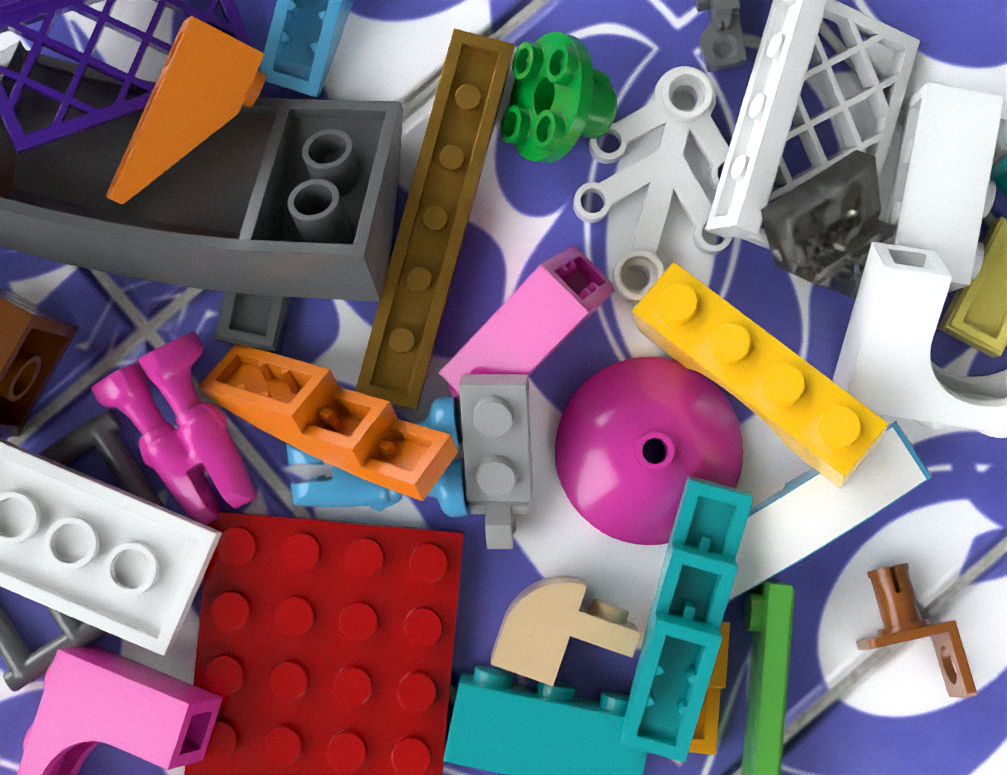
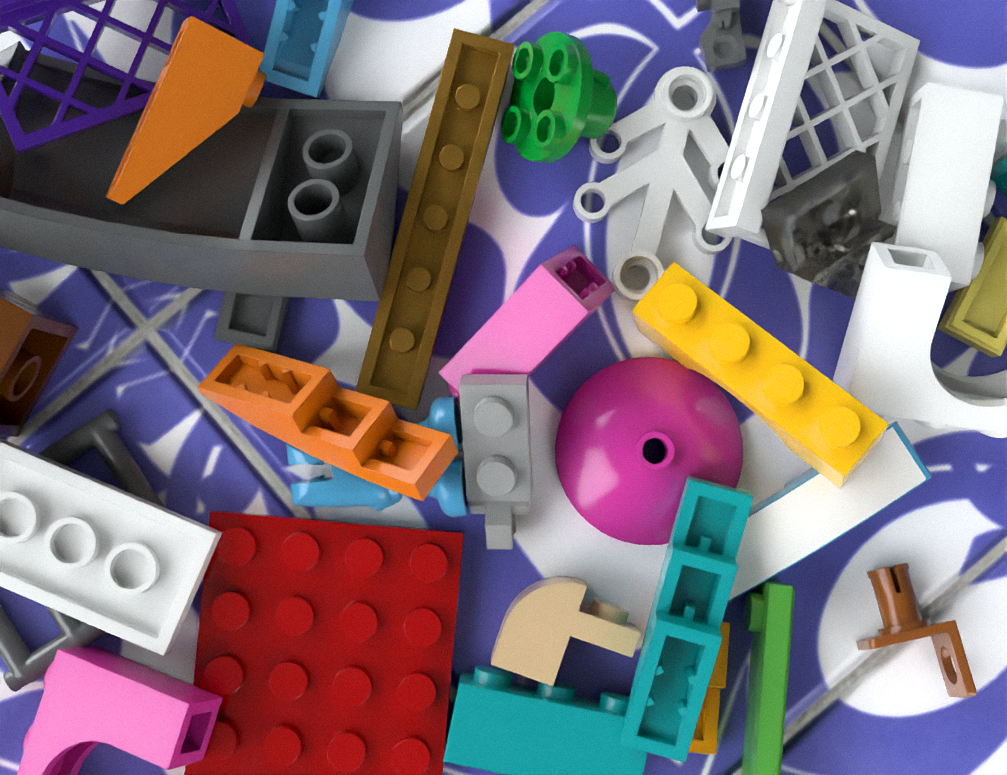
(199, 442): dark pink piece -> none

